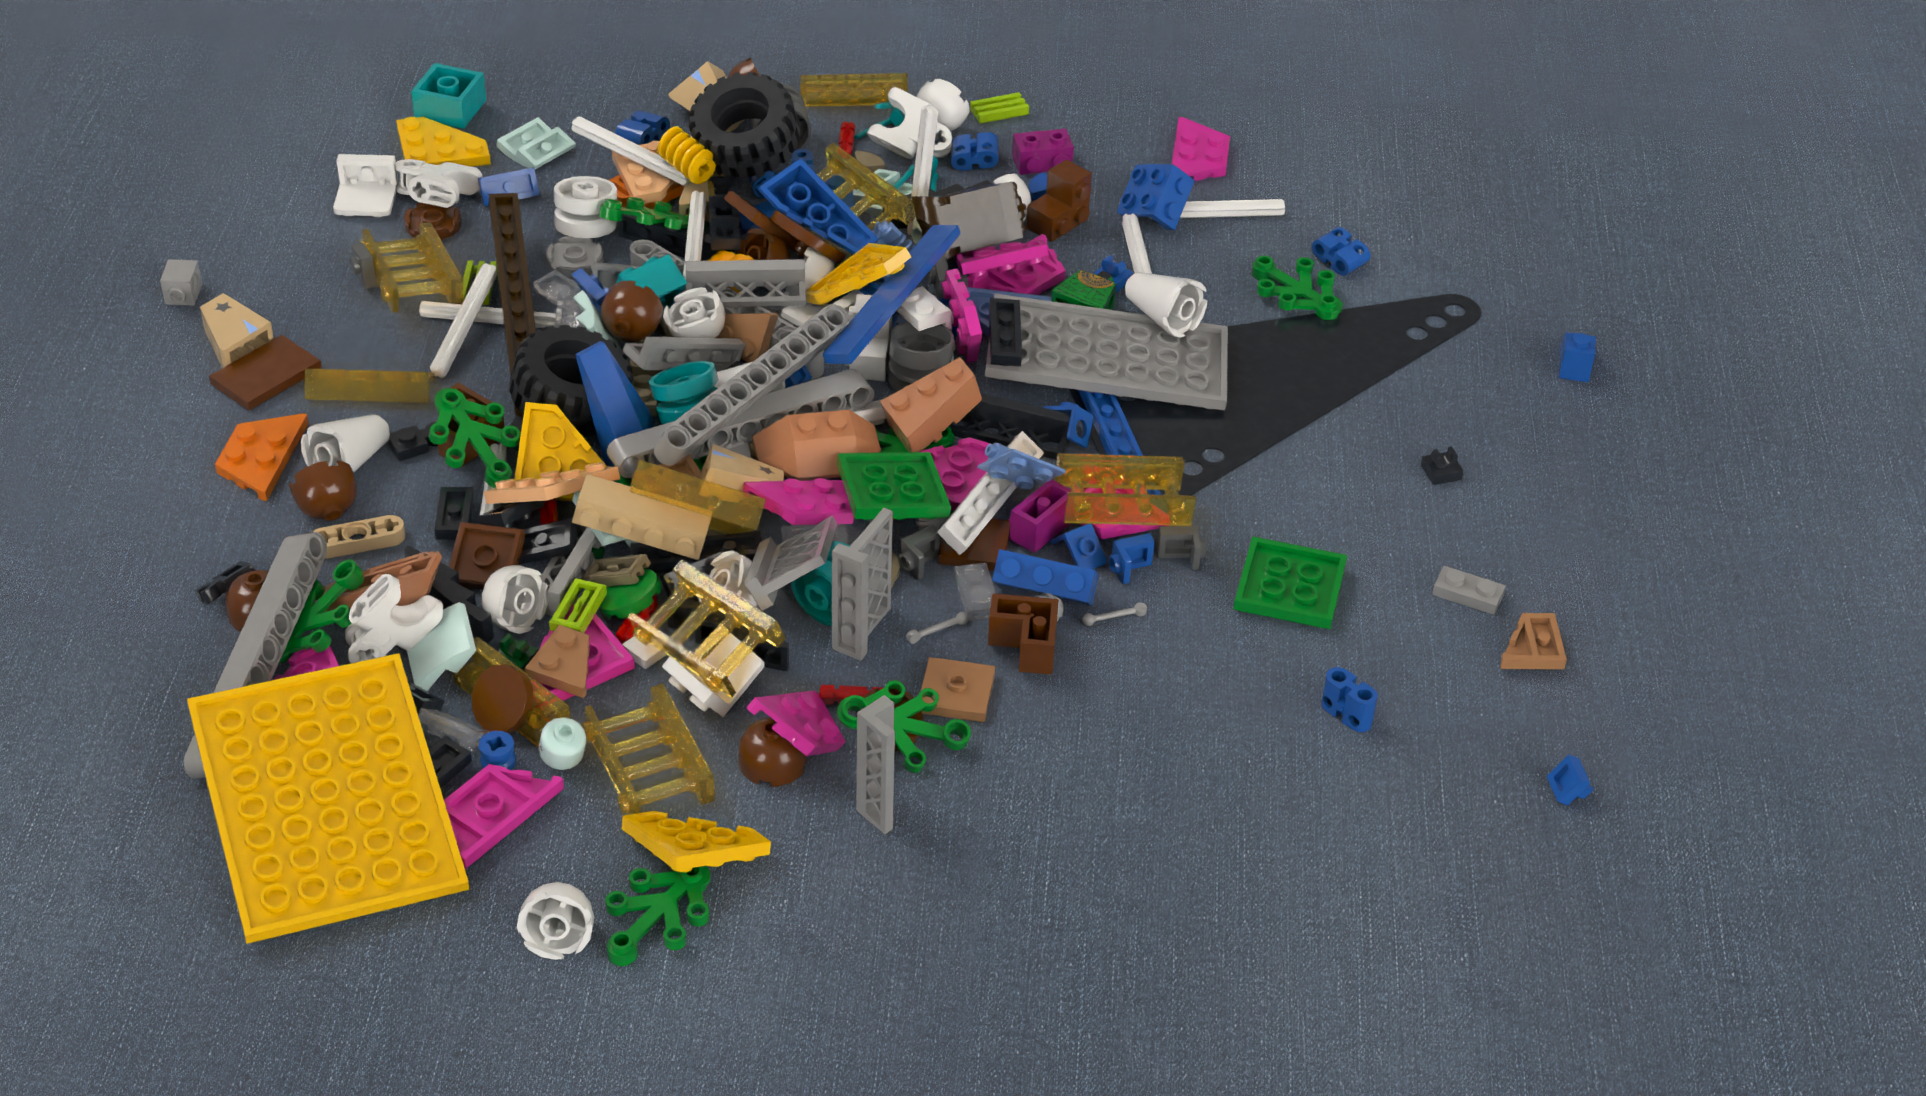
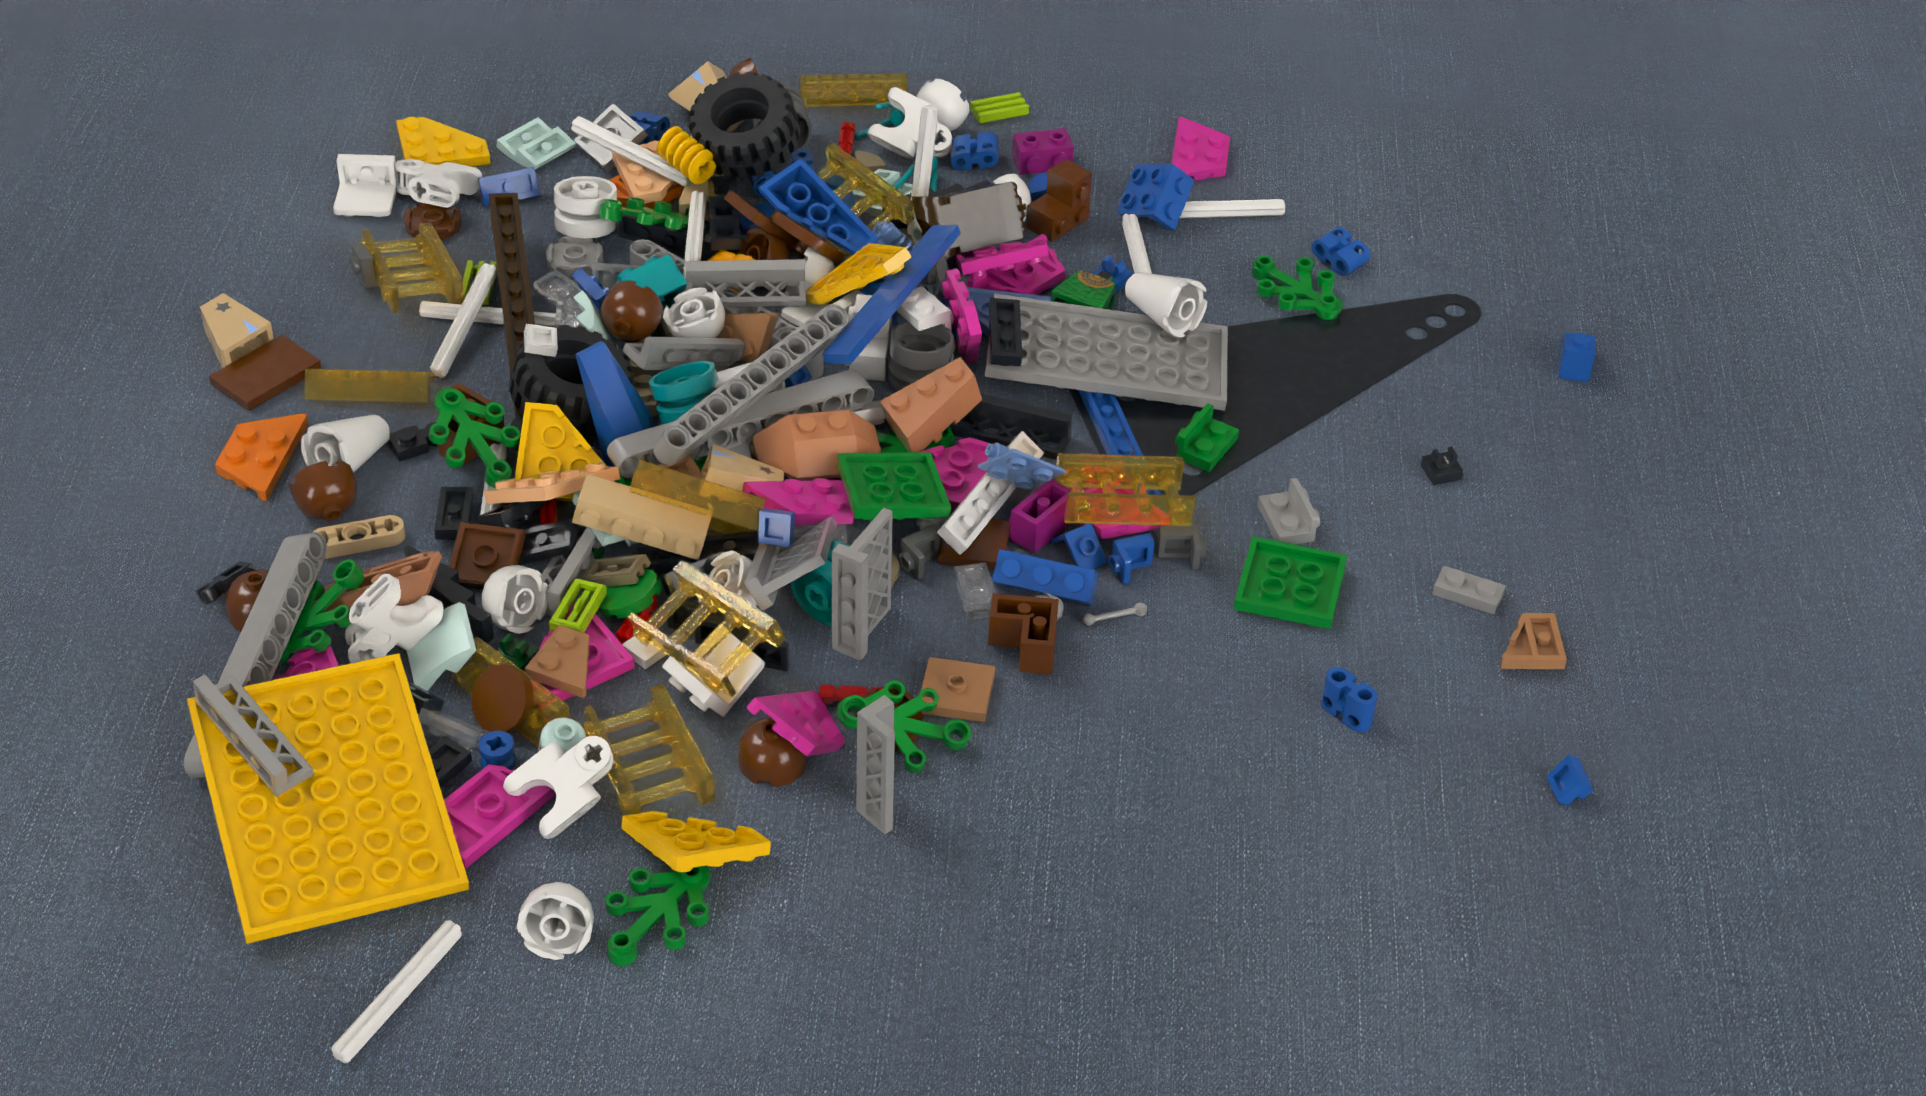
(181, 282): light grey brick -> none
(247, 739): none -> light grey fence
(396, 992): none -> white axle
(449, 95): teal brick -> none
(540, 340): none -> white tile
(568, 775): none -> white piece
(618, 123): none -> tile
(776, 527): none -> tile
(914, 636): light grey hinge -> none
(1077, 414): blue bracket -> none
(1205, 440): none -> green bracket
(1290, 514): none -> light grey bracket

